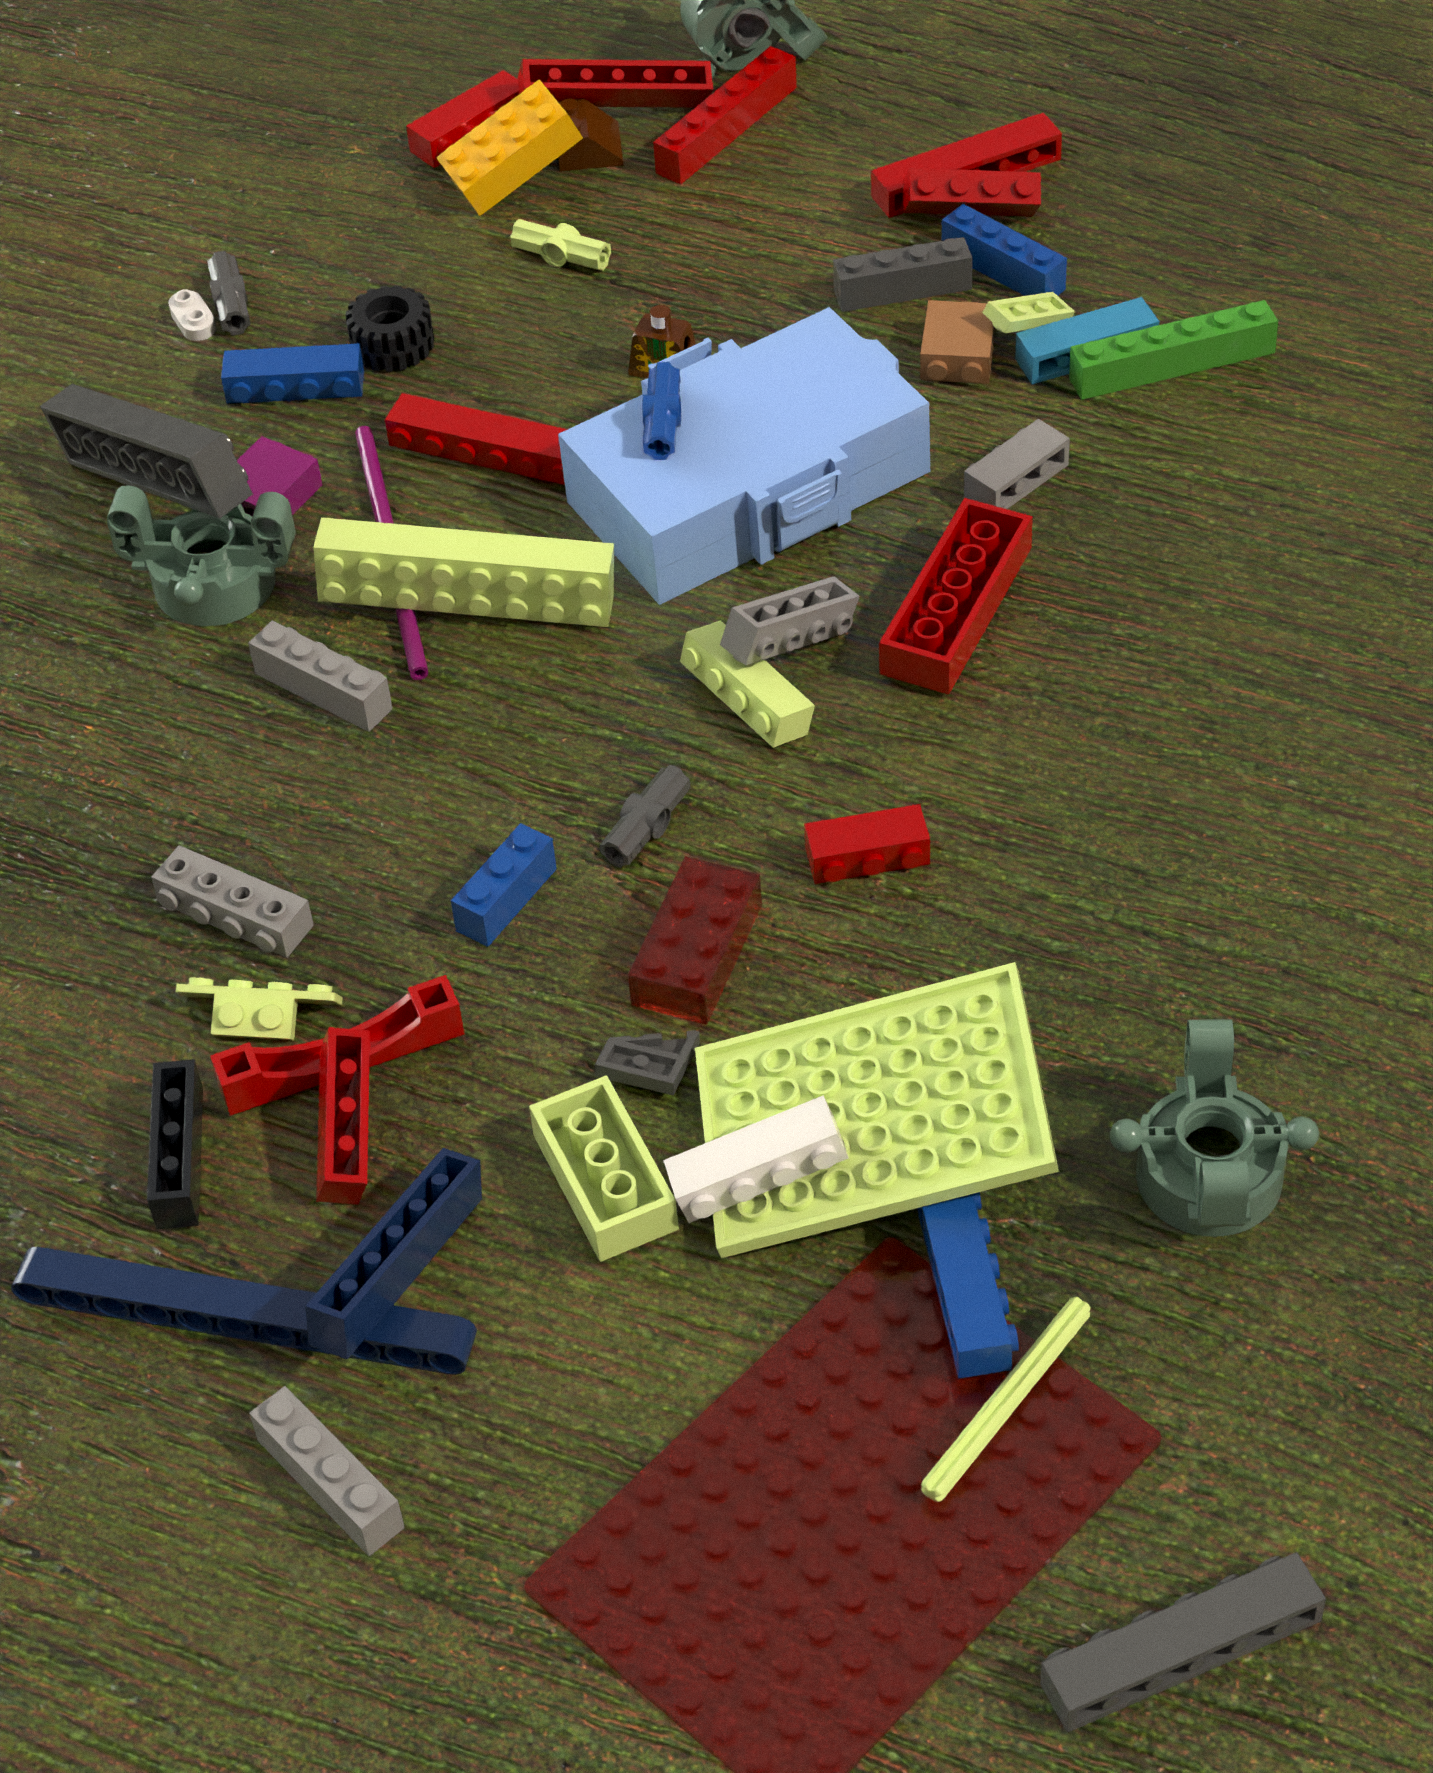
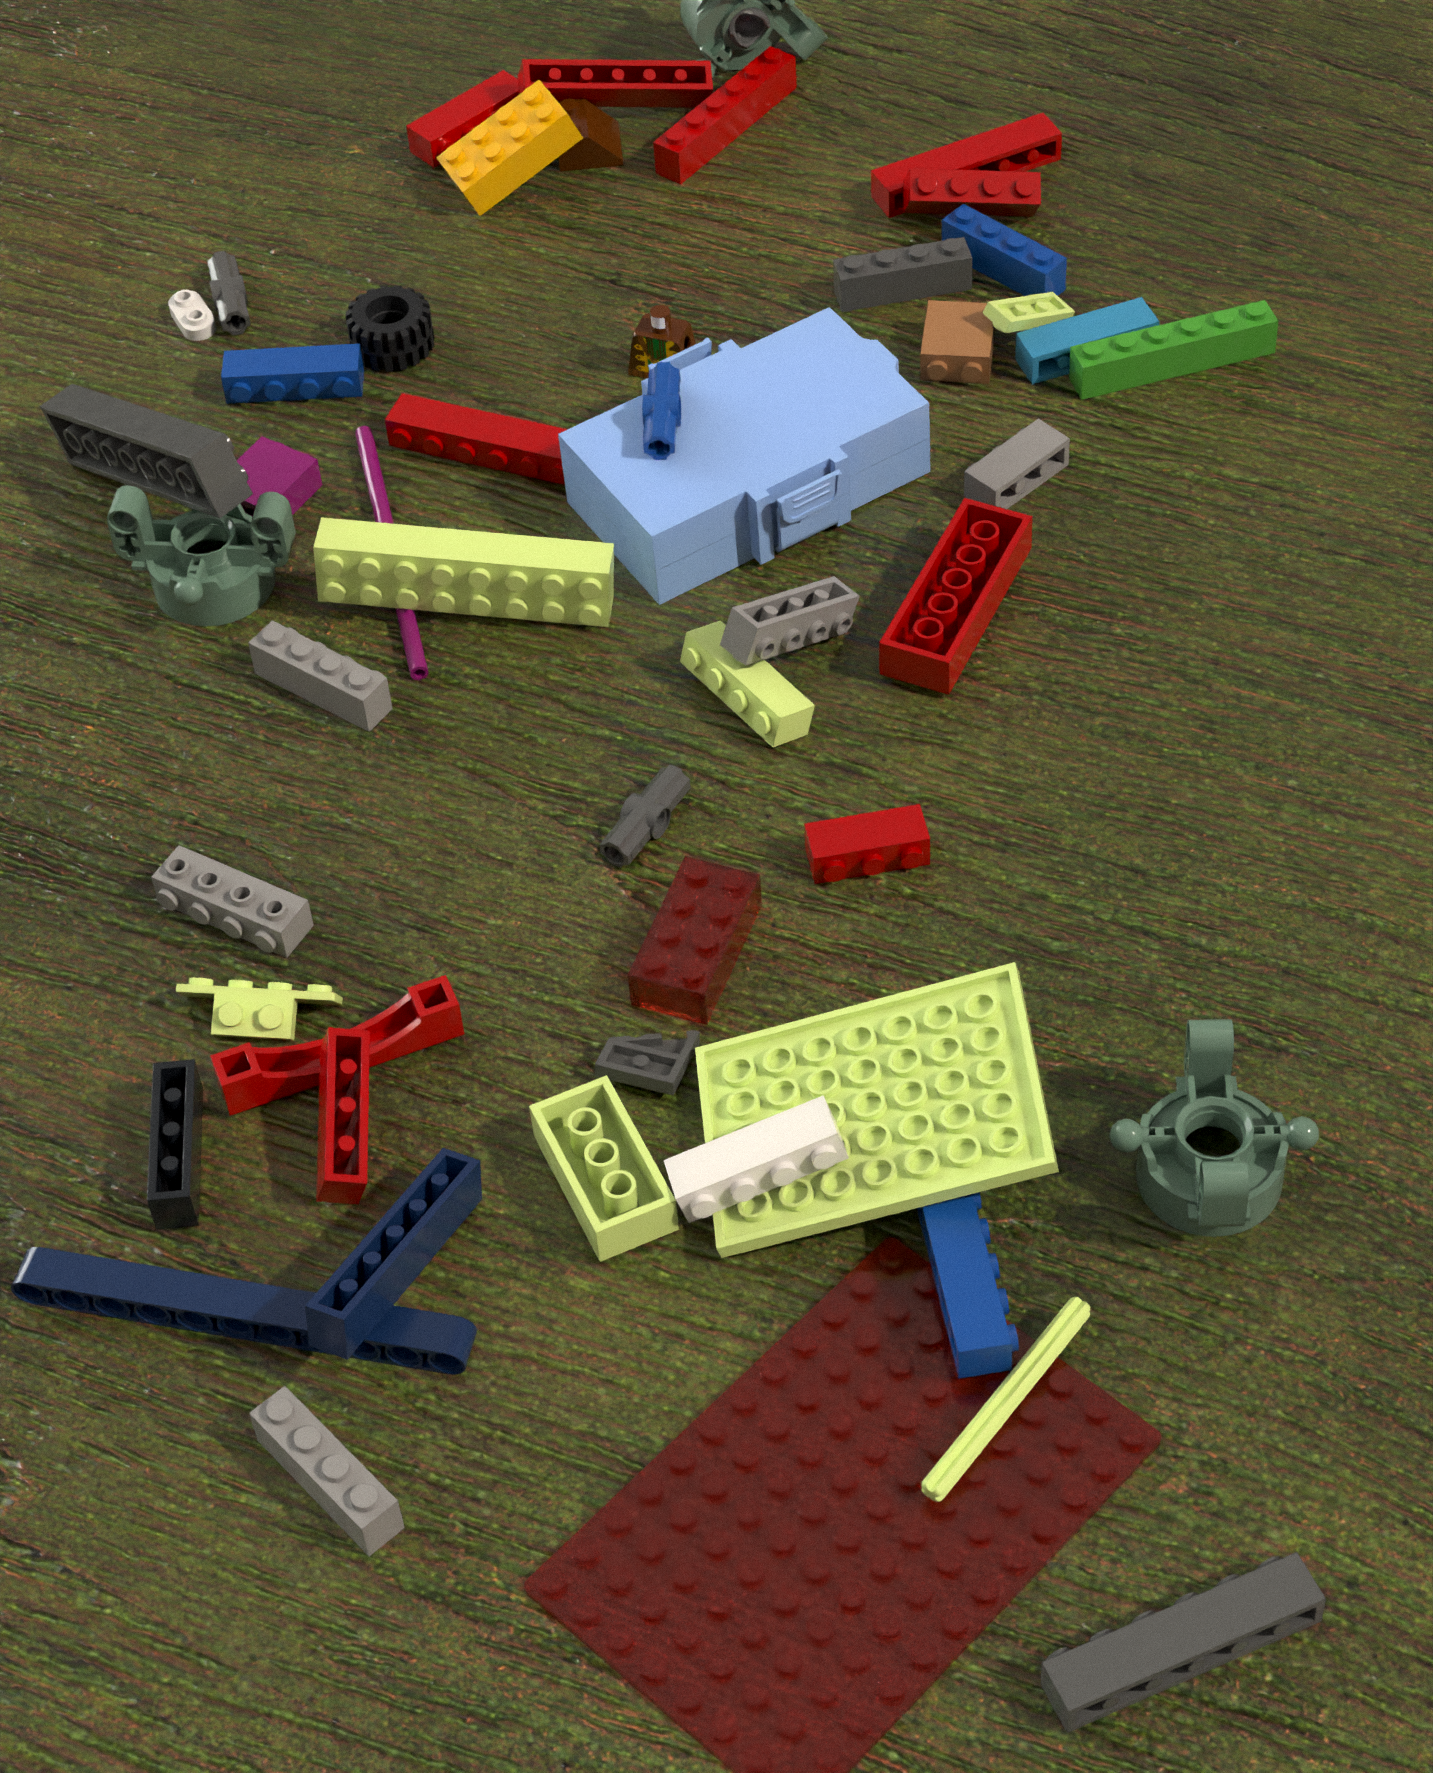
(503, 884): blue brick -> none
(560, 245): yellowish green piece -> none

